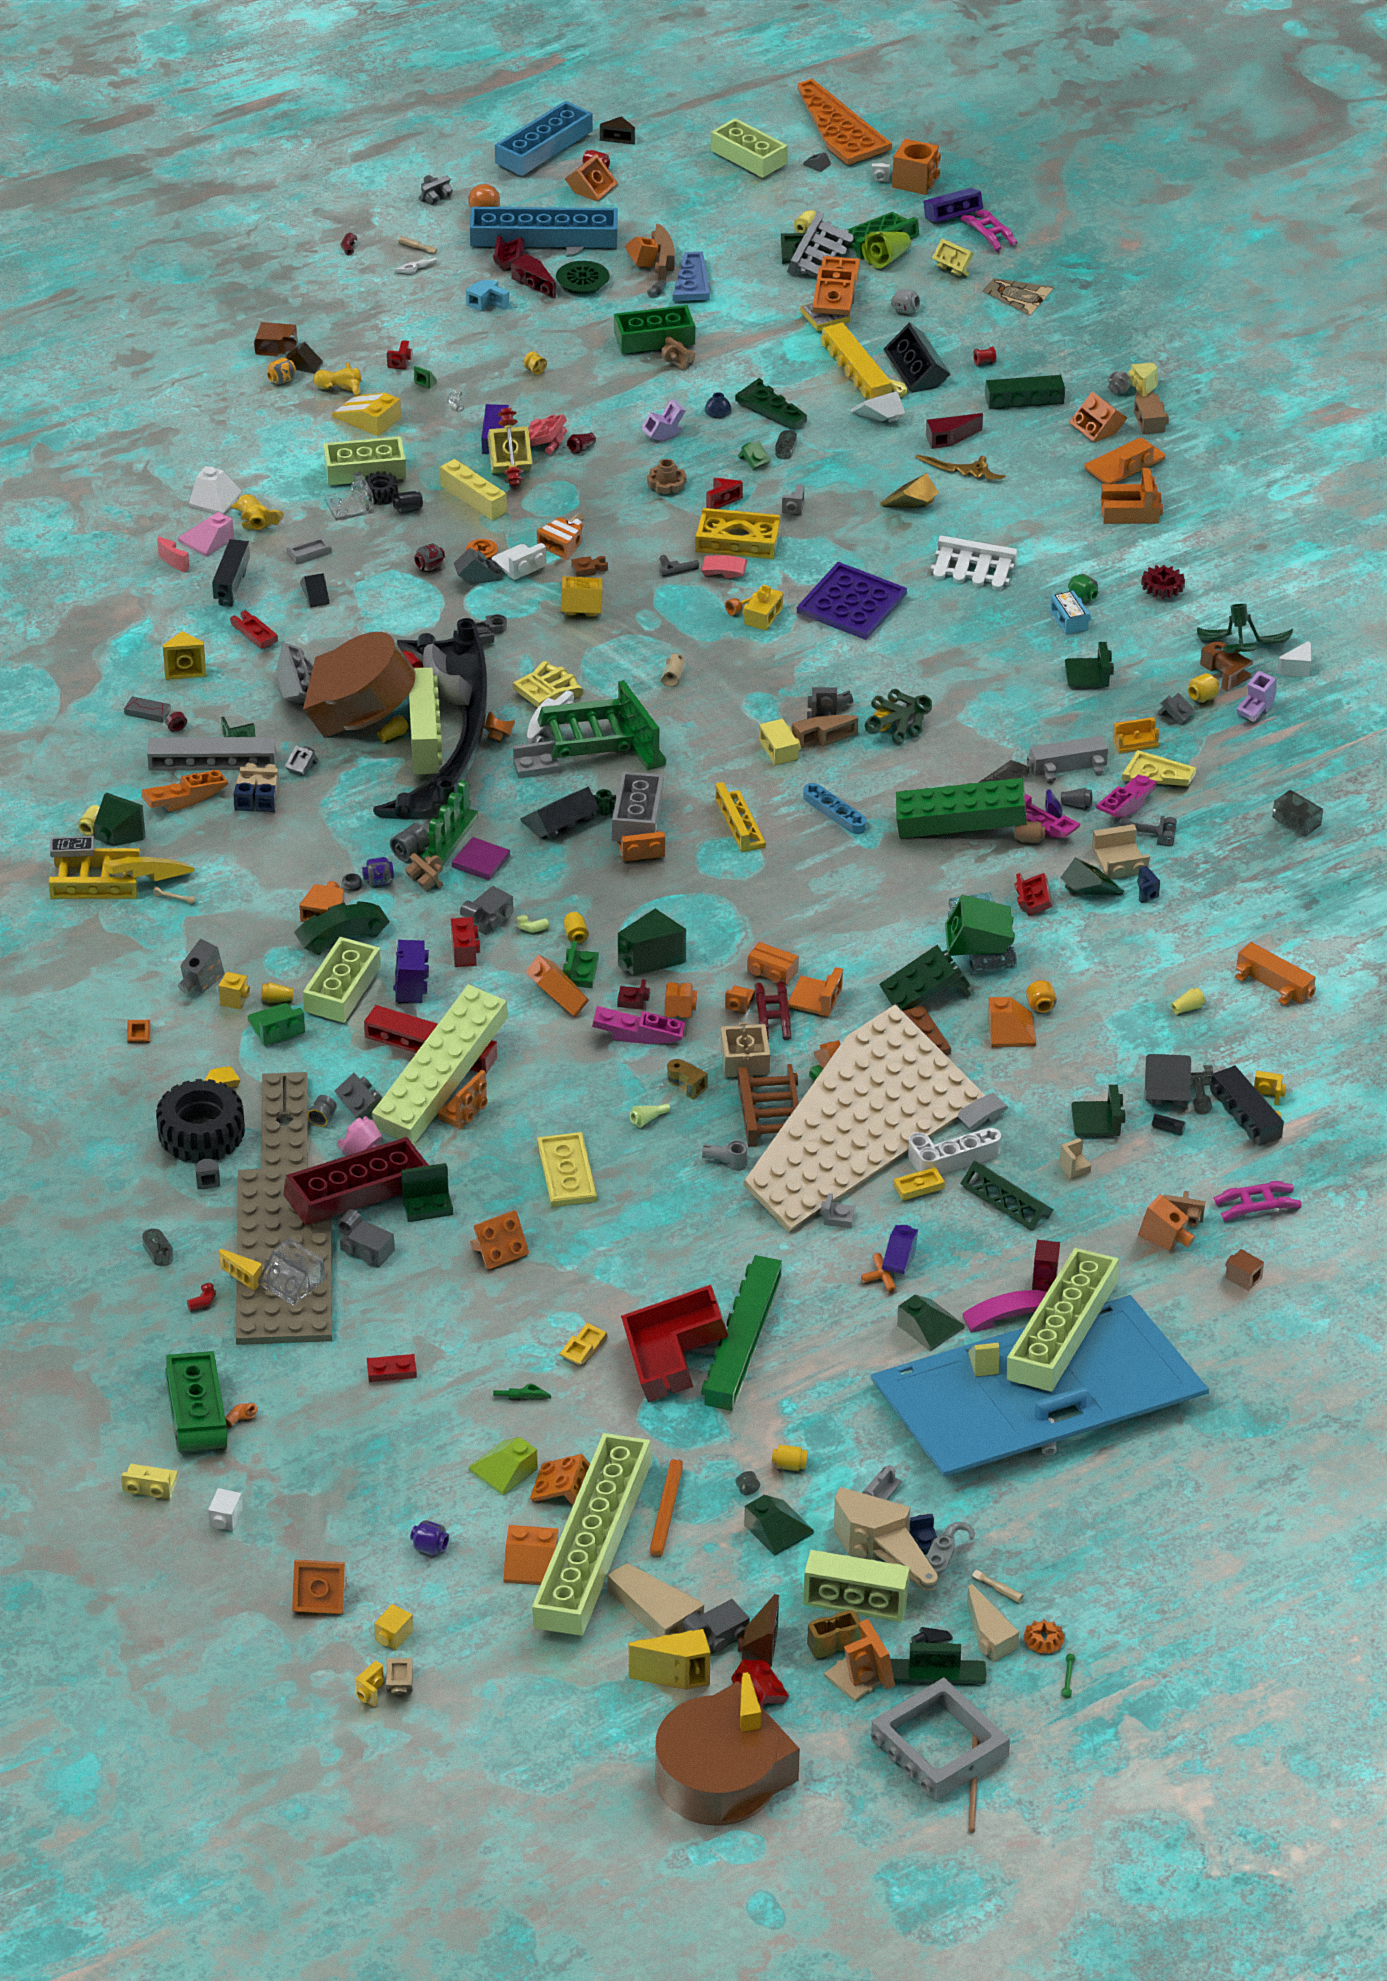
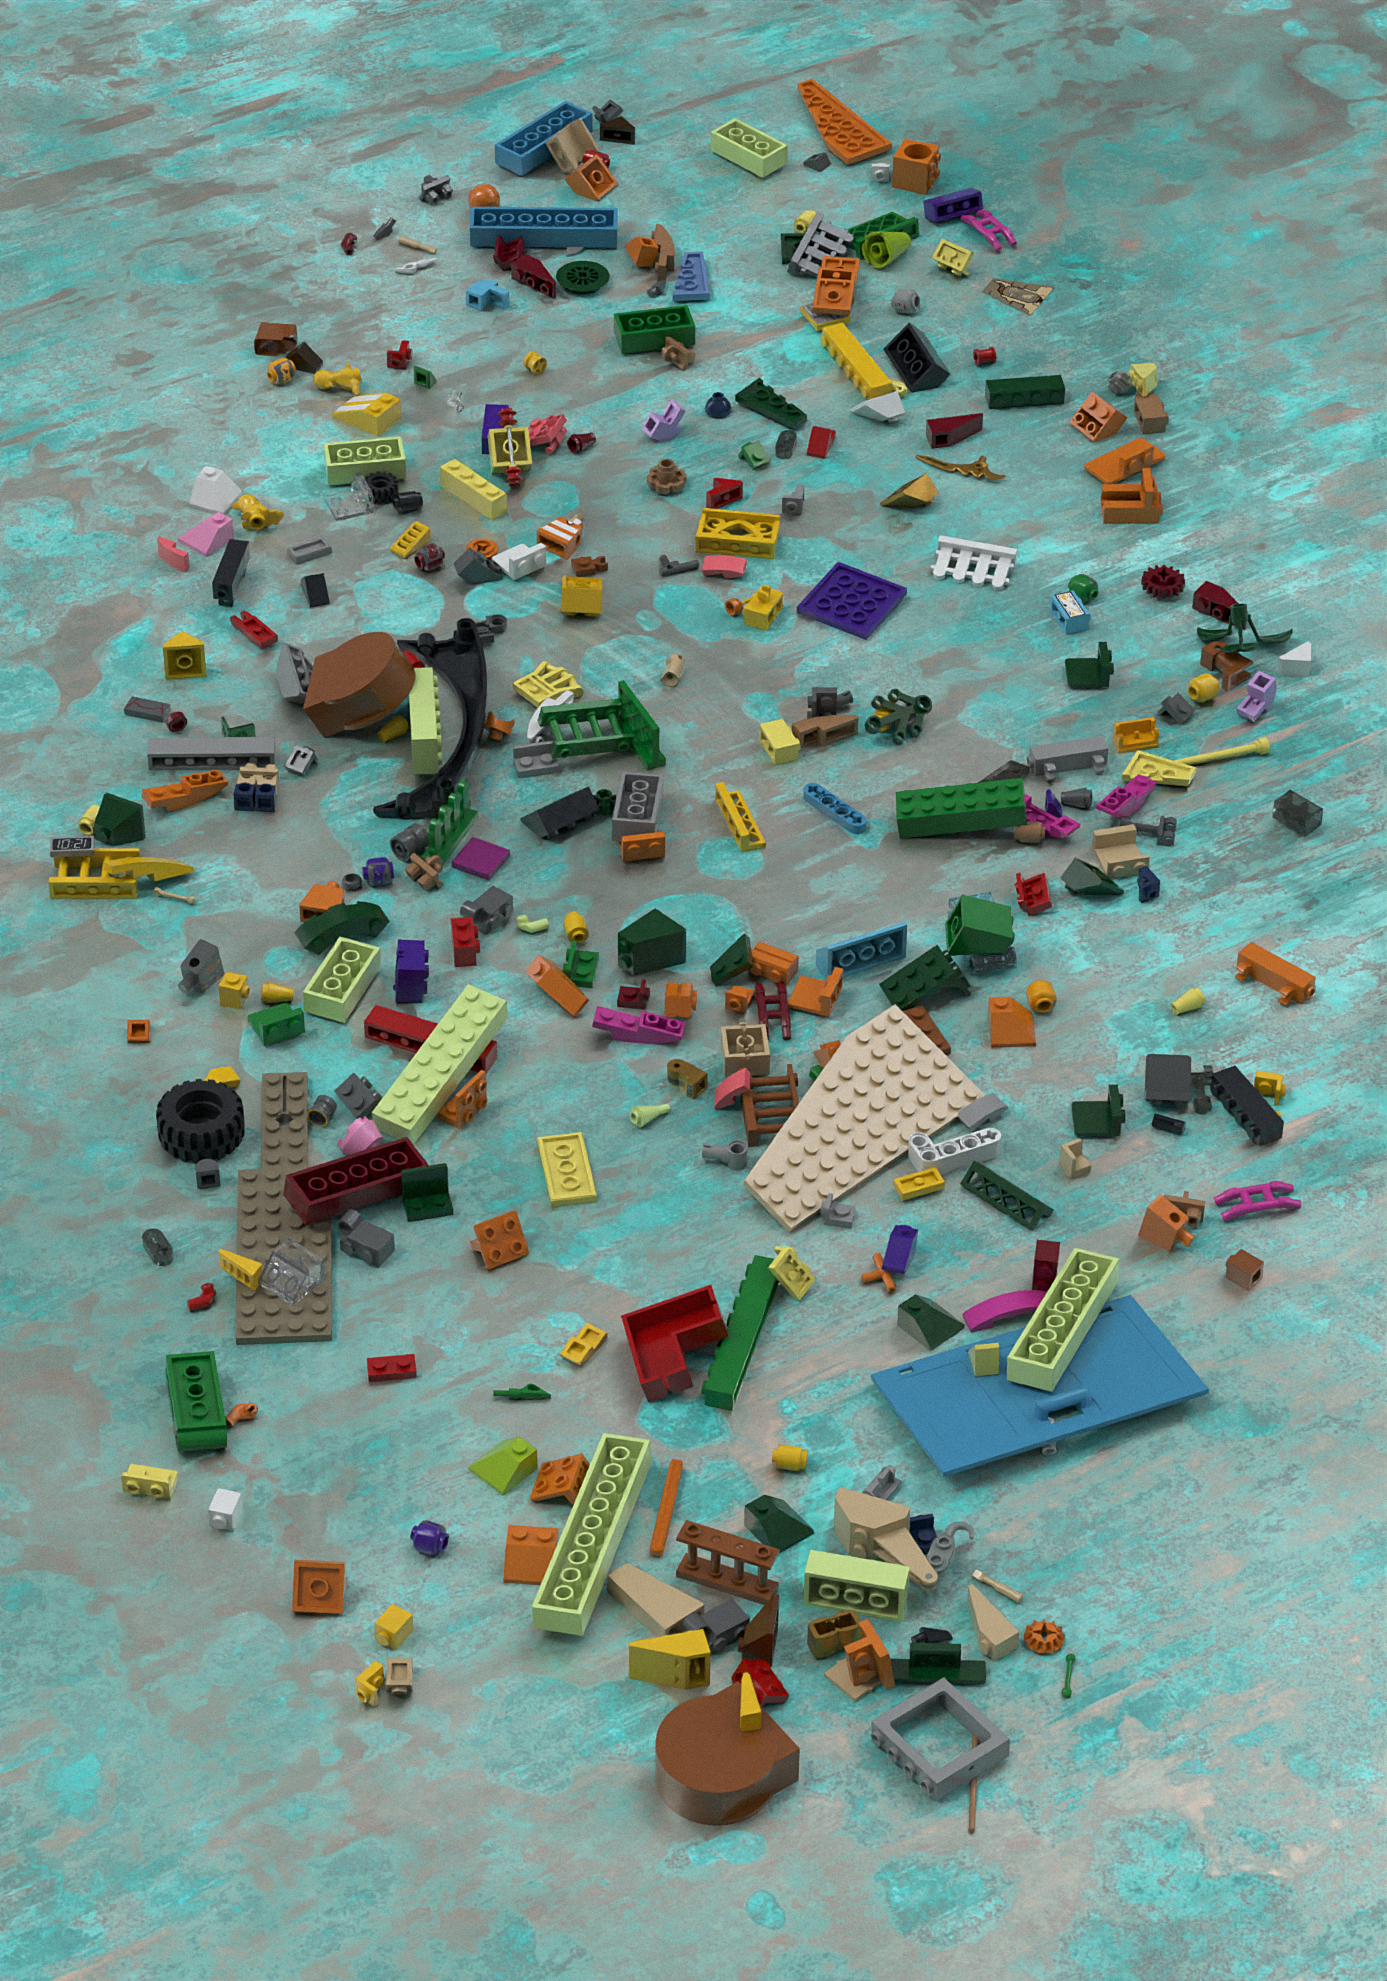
(385, 229): none -> dark grey bar
(416, 534): none -> yellow slope
(450, 687): light grey brick -> none
(570, 145): none -> tan panel
(607, 112): none -> dark grey bracket
(722, 1577): none -> dark orange fence
(728, 1089): none -> coral slope
(733, 961): none -> dark green wing
(747, 1483): clear smoke bush -> none
(791, 1272): none -> light yellow bracket
(820, 441): none -> red slope
(863, 951): none -> medium azure slope
(1214, 601): none -> dark red slope
(1260, 746): none -> light yellow piece

